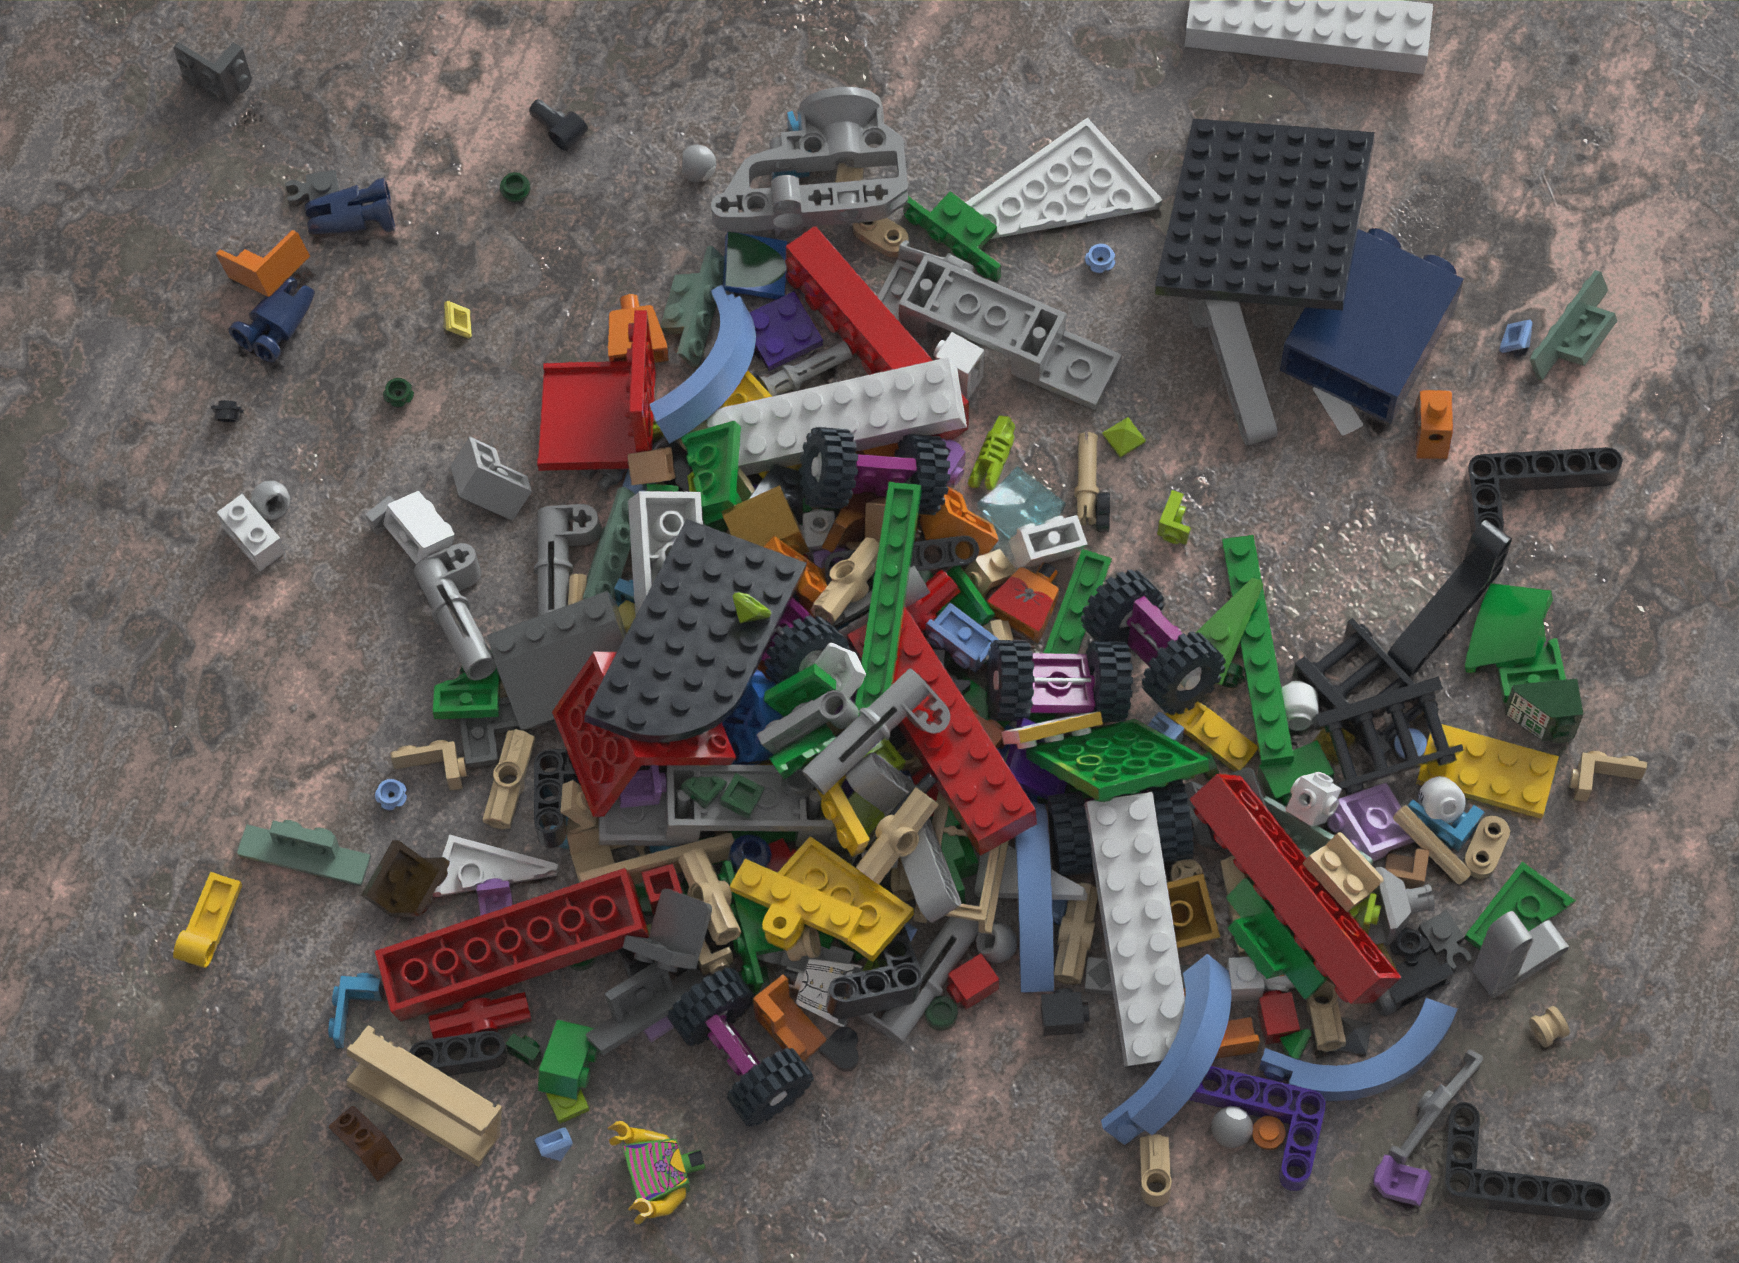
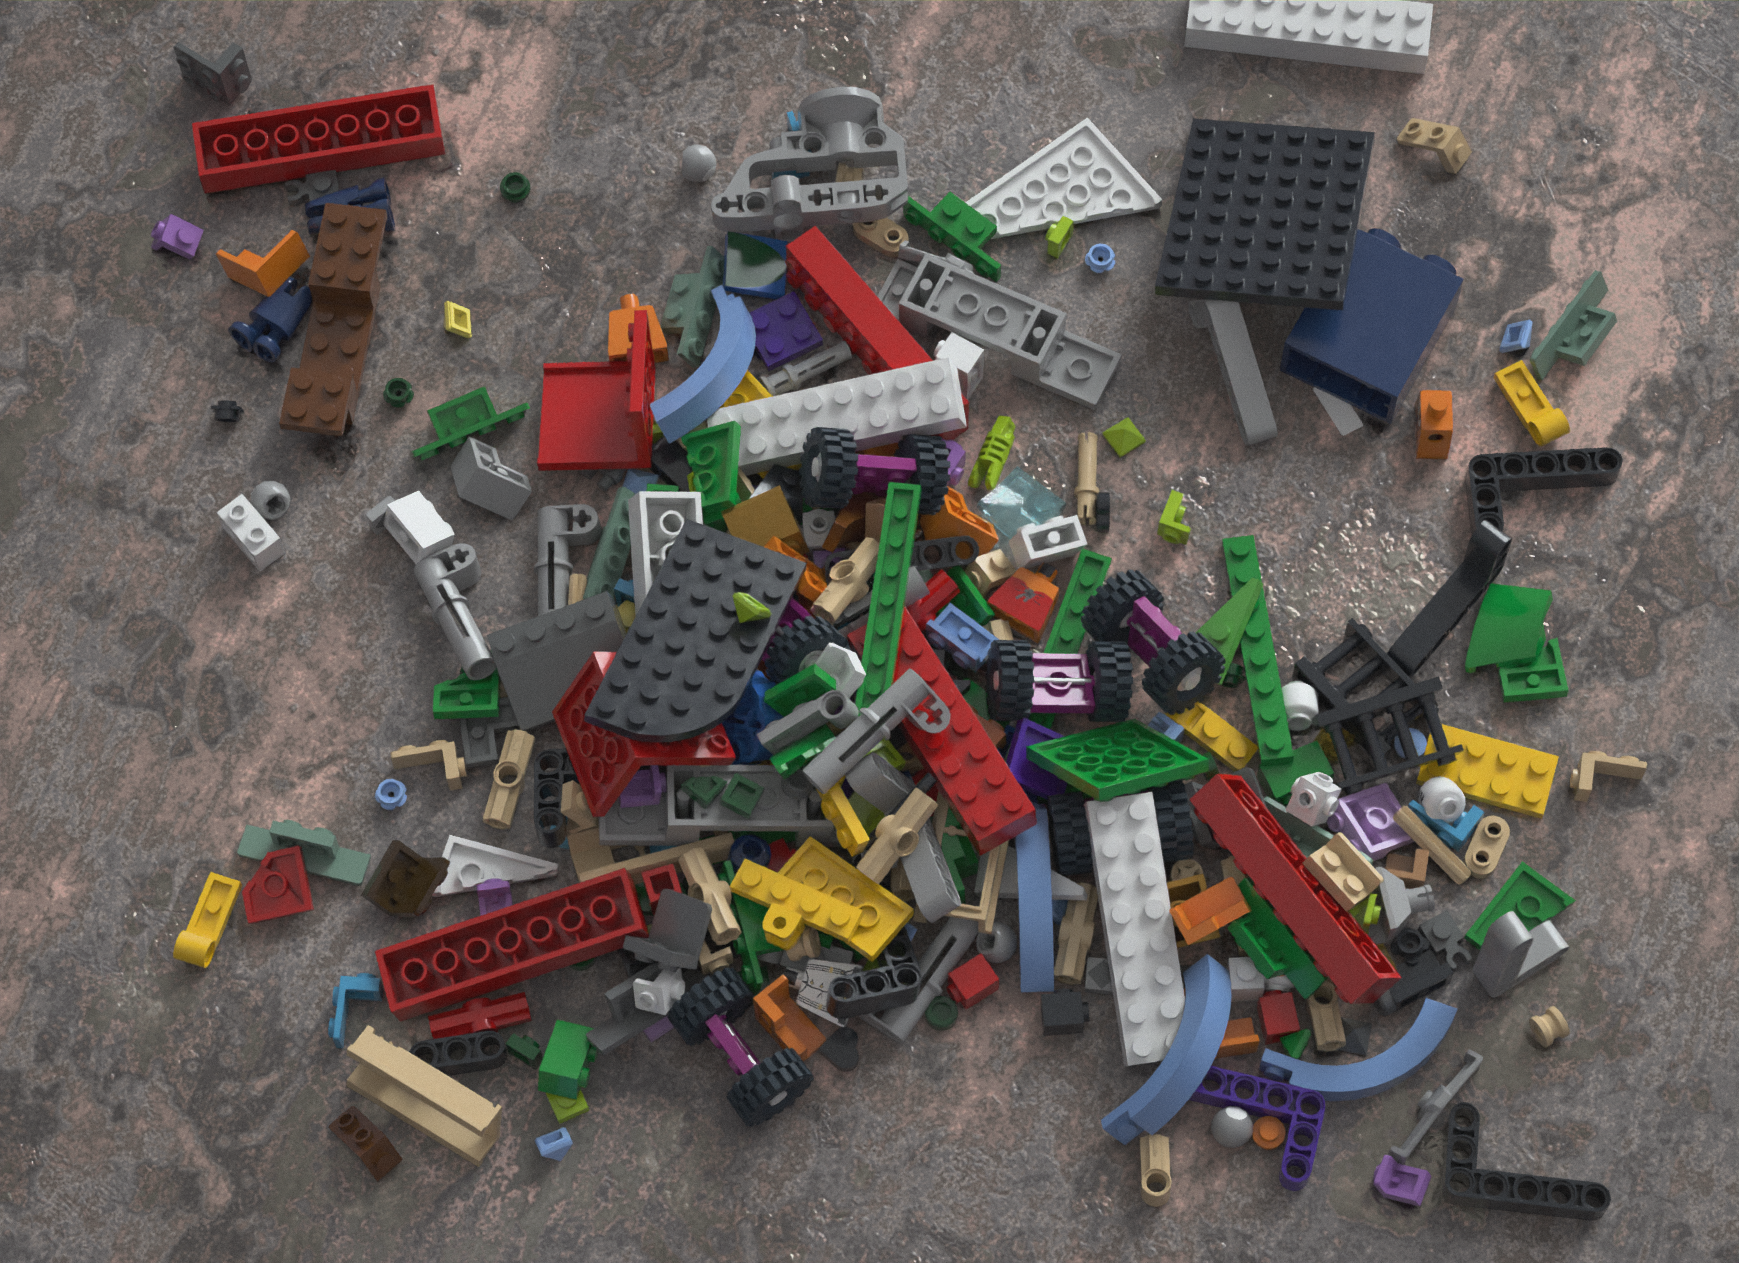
(176, 236): none -> medium lavender bracket
(278, 887): none -> red plate
(318, 138): none -> red brick
(345, 297): none -> reddish brown bracket
(463, 416): none -> green bracket
(561, 127): black pin -> none
(651, 466): medium nougat panel -> none
(655, 1169): torso -> none
(661, 993): none -> white bracket
(1052, 730): plate -> none
(1059, 236): none -> lime plate
(1210, 910): none -> orange panel
(1437, 137): none -> tan bracket
(1531, 404): none -> yellow plate
(1547, 709): dark green slope -> none

